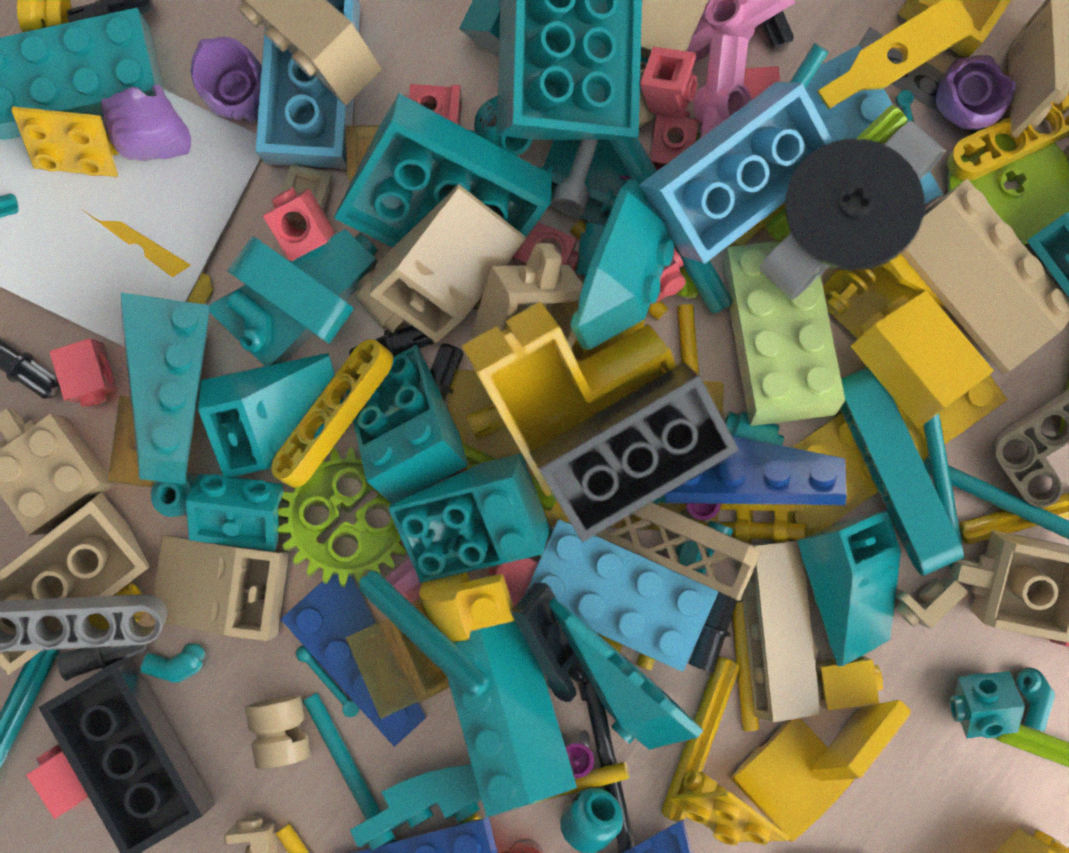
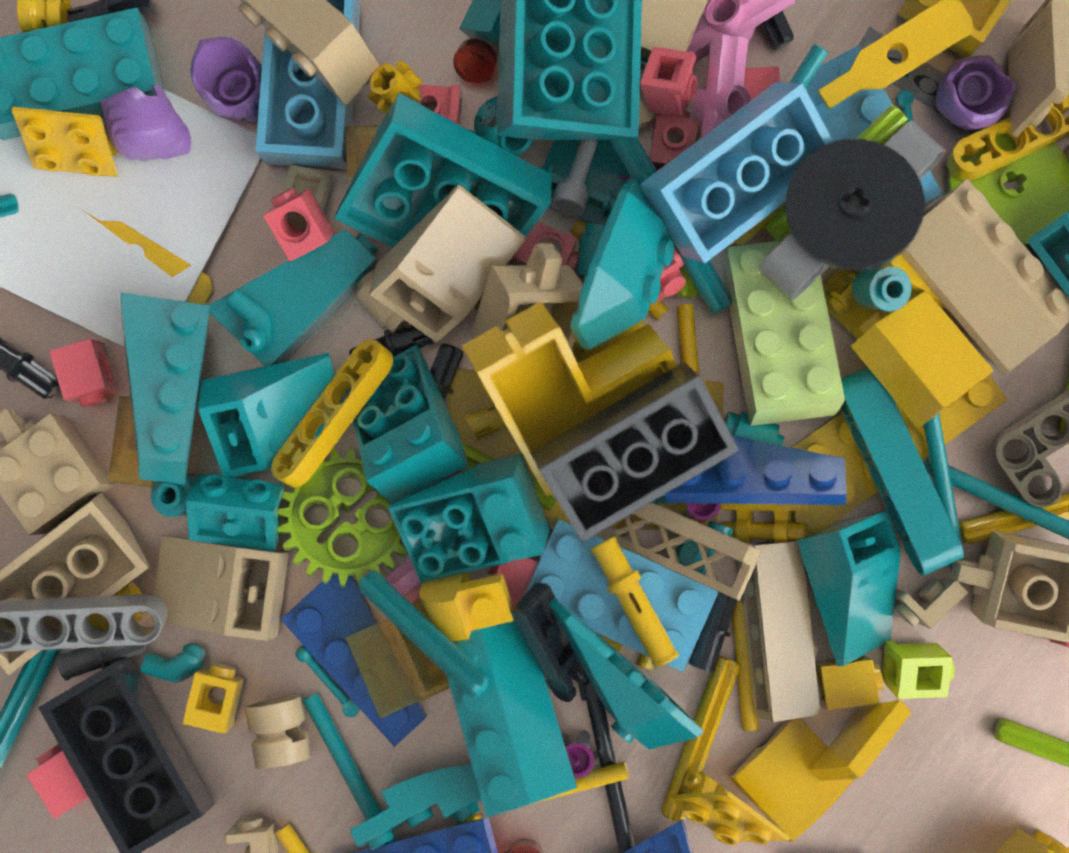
(202, 708): none -> yellow brick
(290, 289): teal beam -> none
(391, 80): none -> yellow gear
(475, 60): none -> clear red tile
(591, 820): teal head -> none
(643, 618): none -> yellow pin
(882, 288): none -> teal brick
(917, 670): none -> neon yellow brick
(987, 704): teal brick -> none
(1038, 695): teal arm -> none

